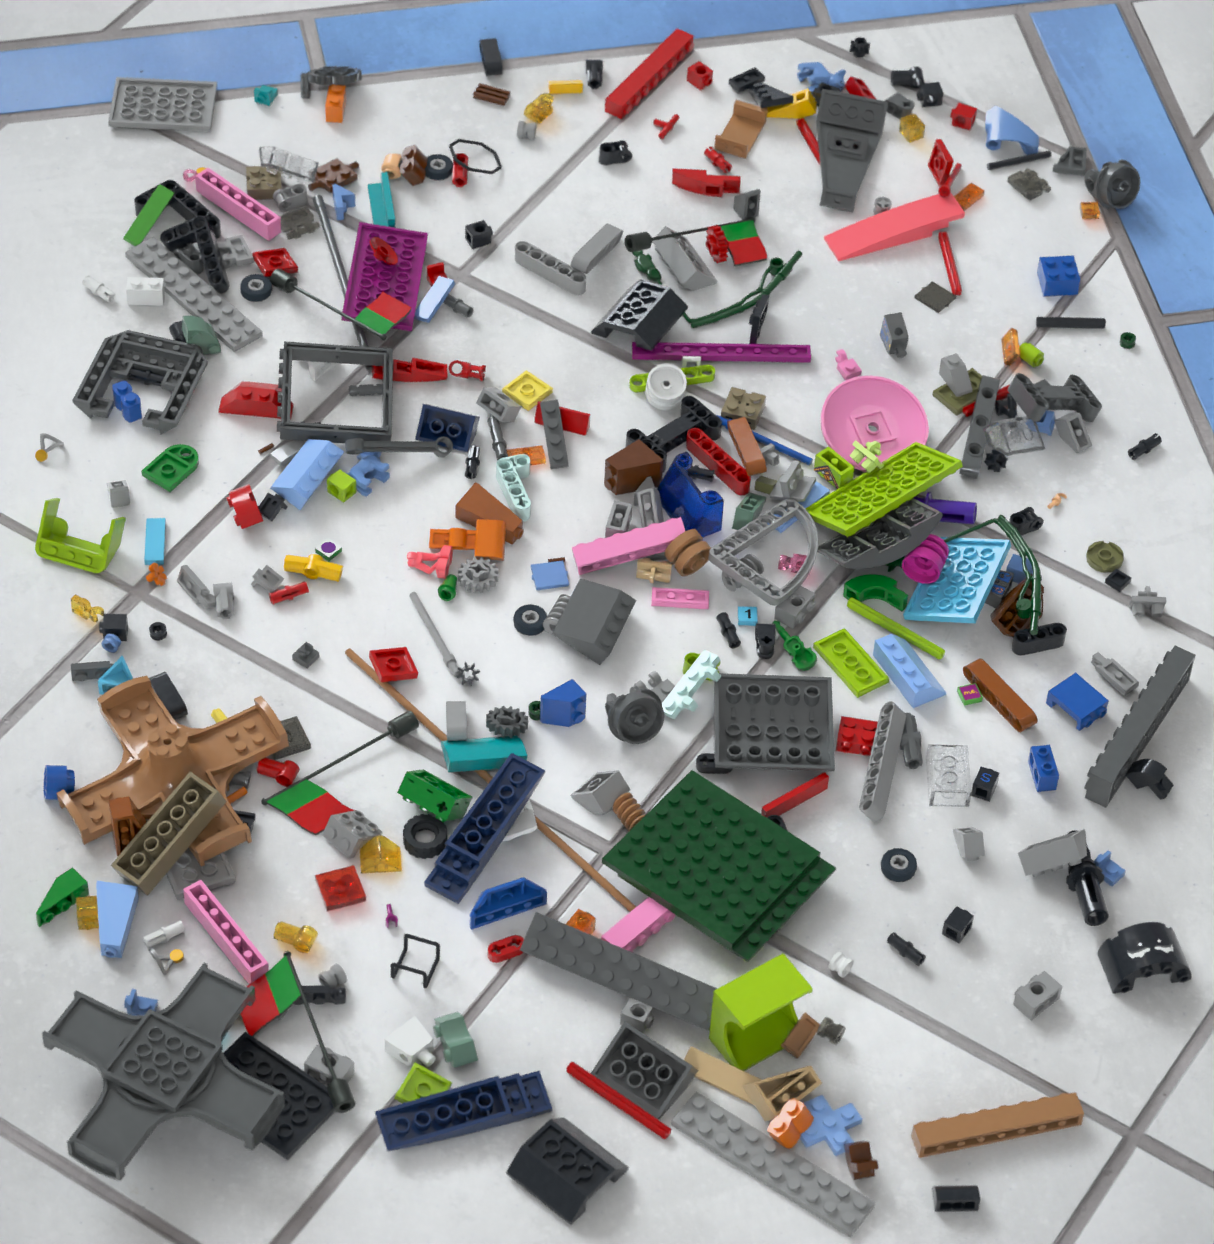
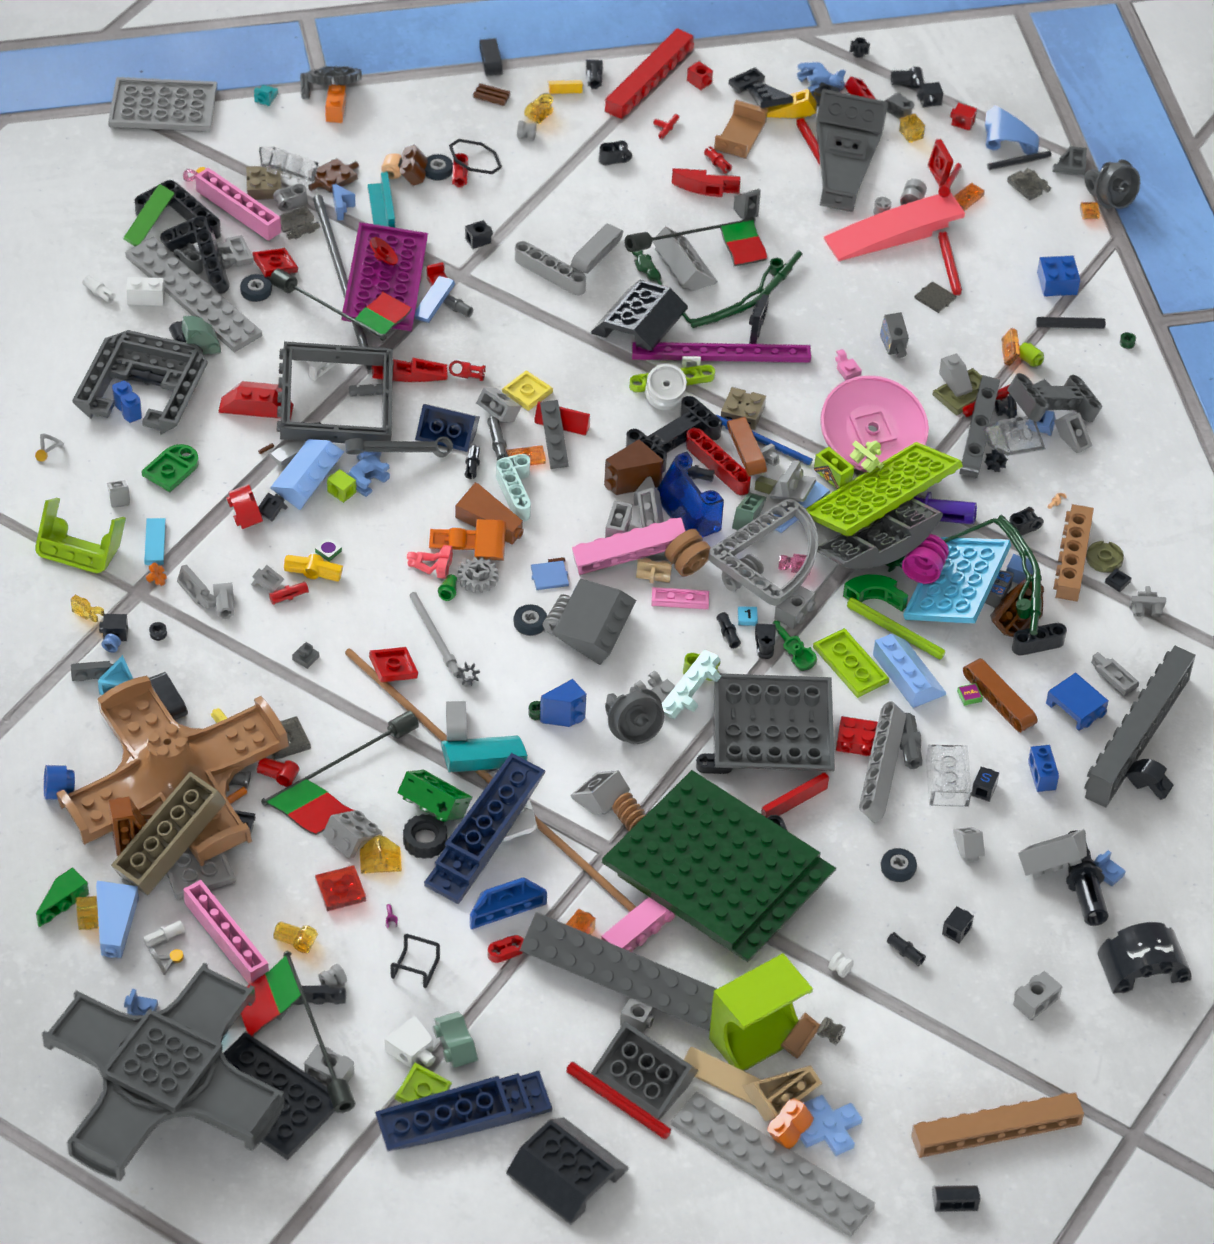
(506, 721): dark grey gear -> none
(717, 244): red gear -> none
(860, 1160): reddish brown brick -> none
(913, 191): none -> light grey wheel
(1074, 552): none -> medium nougat brick
(1144, 446): black pin -> none

